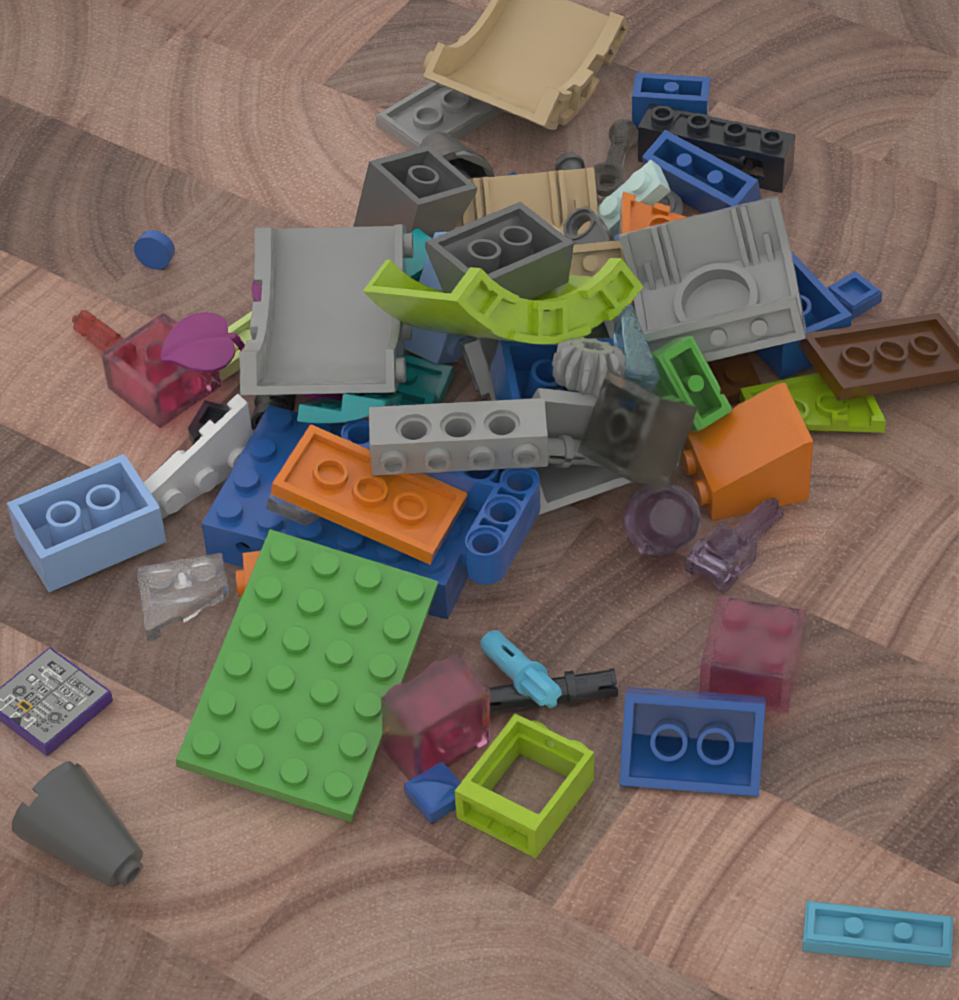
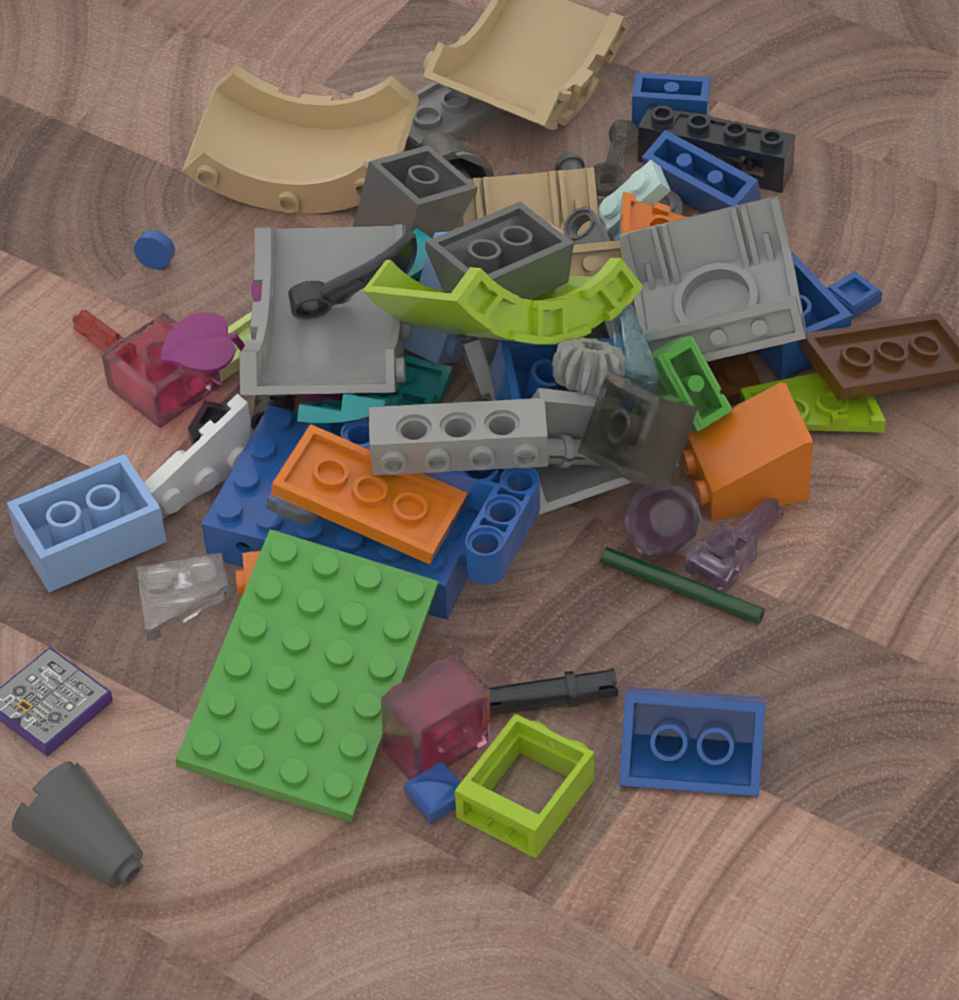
(295, 150): none -> tan panel
(316, 298): none -> black piece
(528, 676): medium azure axle -> none
(682, 585): none -> dark green piece
(753, 651): clear pink brick -> none
(878, 934): medium azure tile -> none

